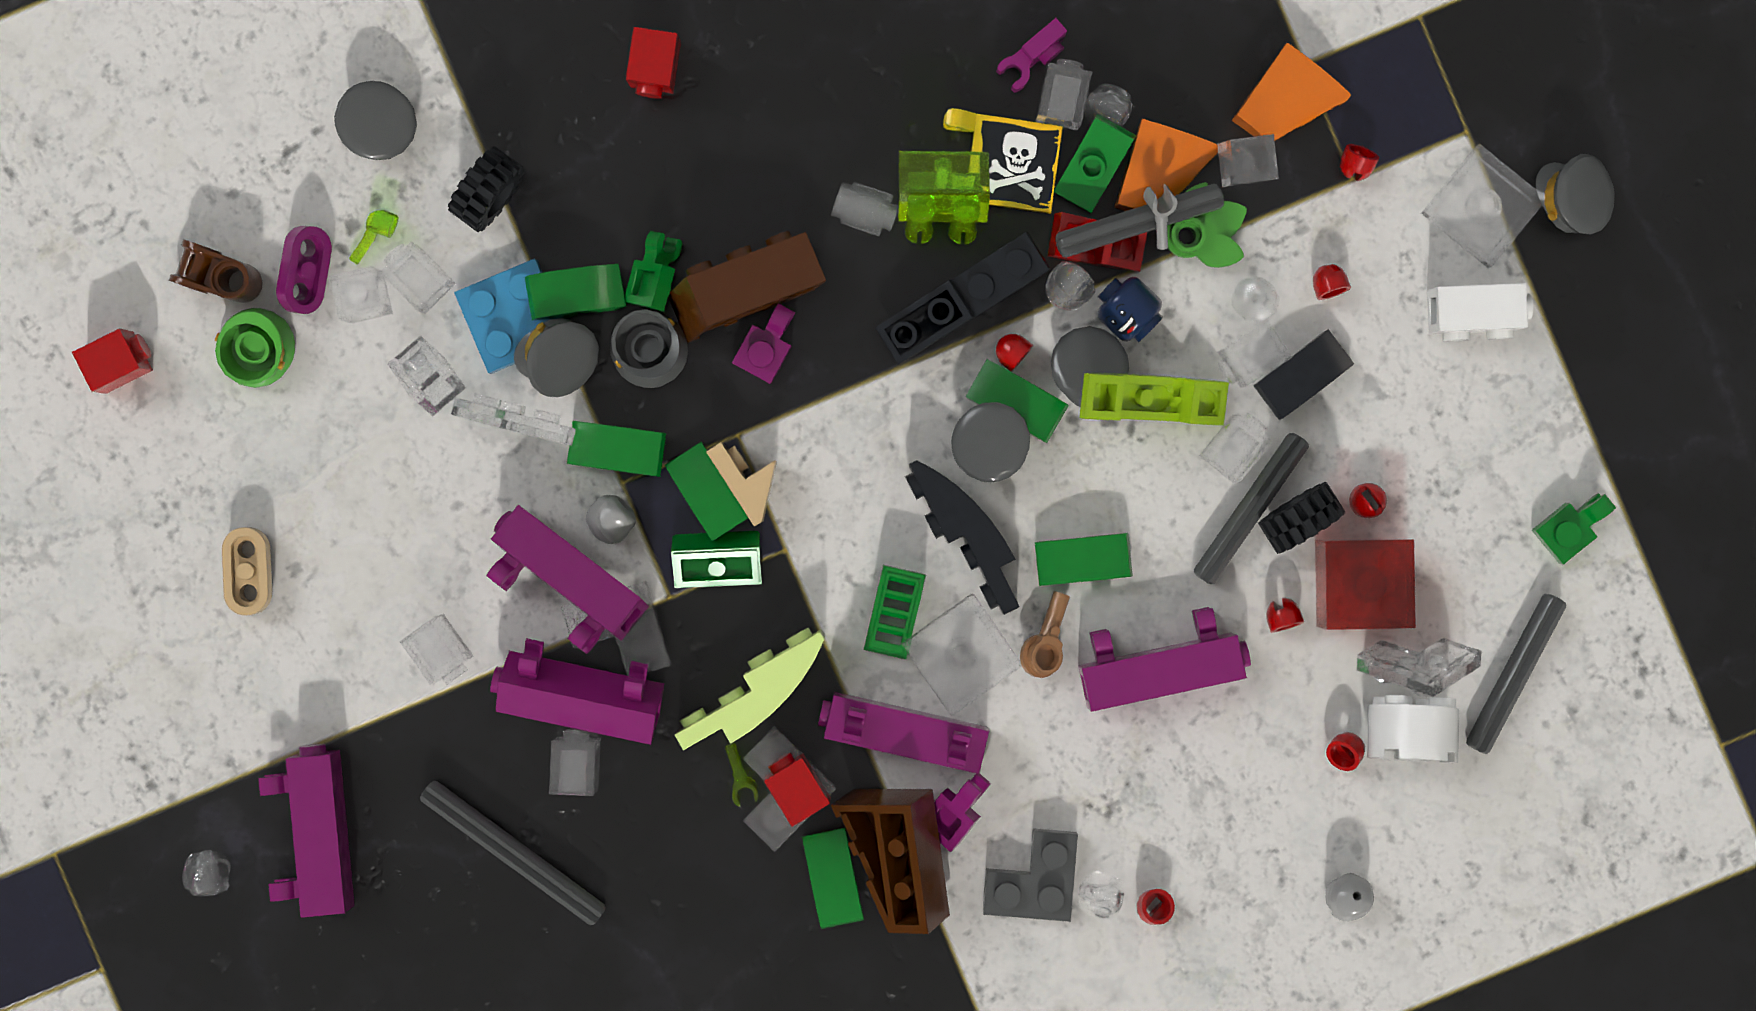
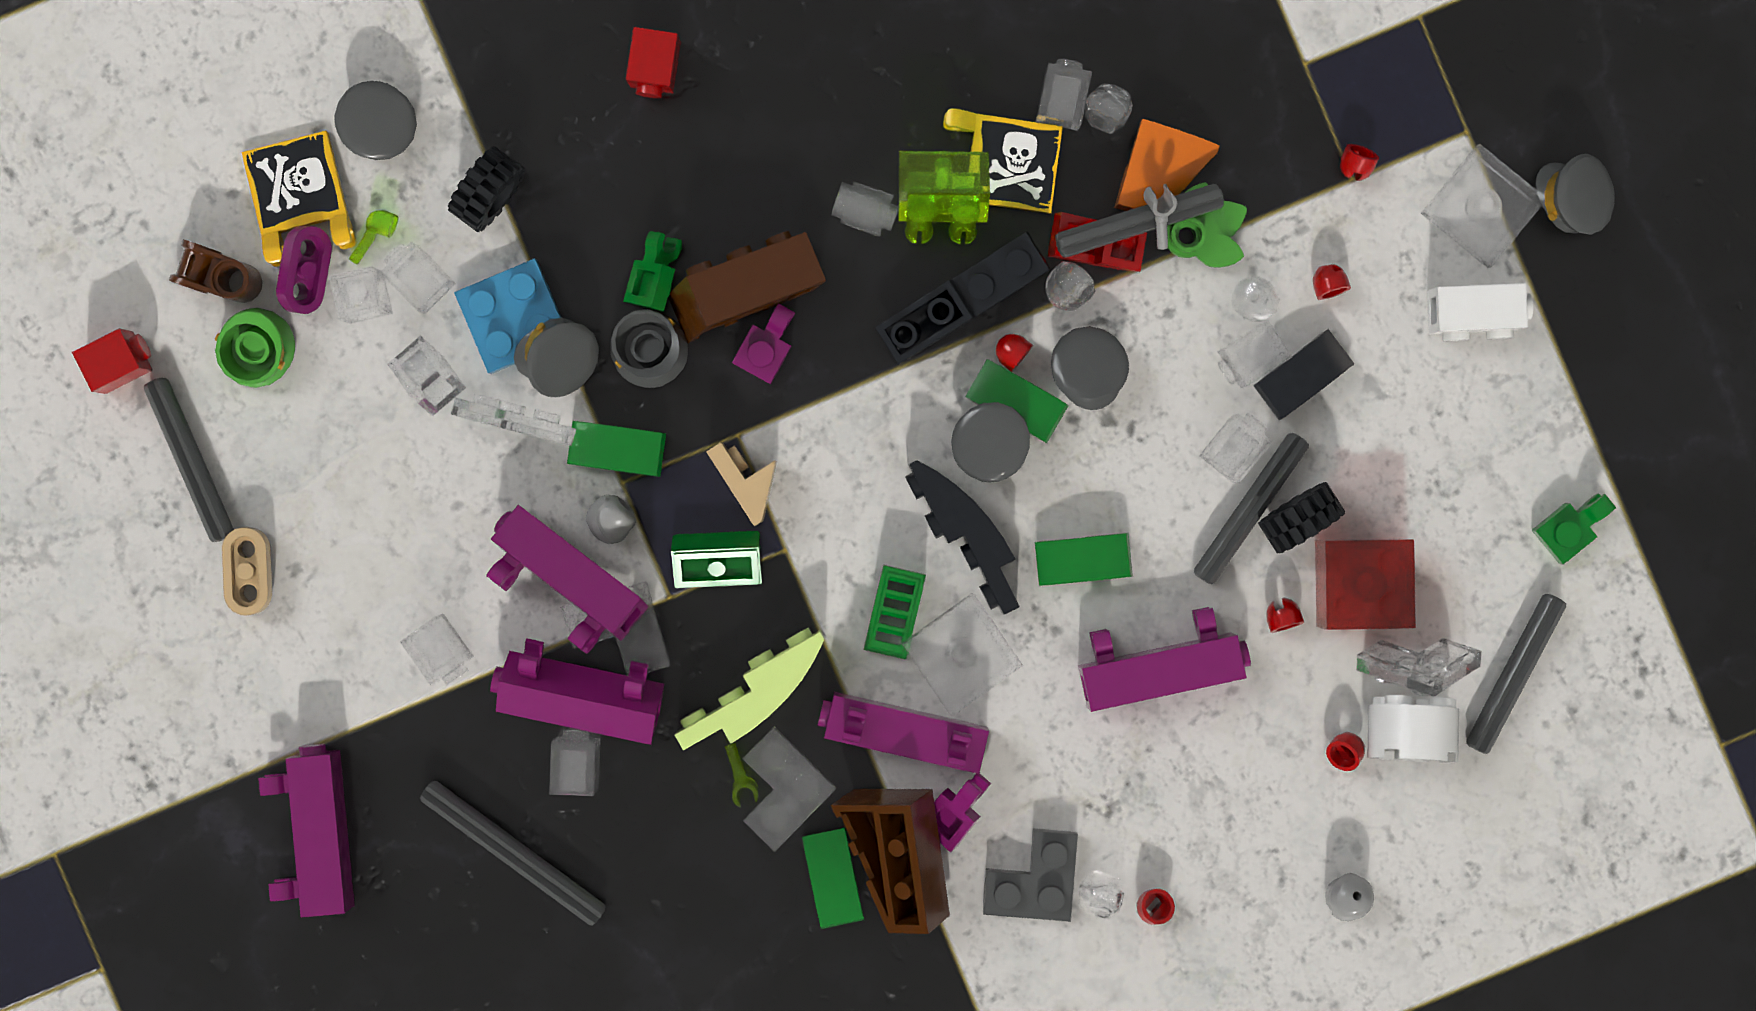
(188, 459): none -> dark grey axle
(206, 873): clear piece -> none
(295, 187): none -> flag
(575, 291): green slope -> none
(706, 491): green slope -> none
(796, 787): red brick -> none
(1041, 47): magenta plate -> none
(1042, 652): medium nougat plate -> none
(1094, 163): green plate -> none
(1129, 309): dark blue head -> none
(1153, 398): lime slope -> none
(1247, 160): clear brick -> none
(1289, 96): orange slope -> none
(1361, 506): red hinge -> none

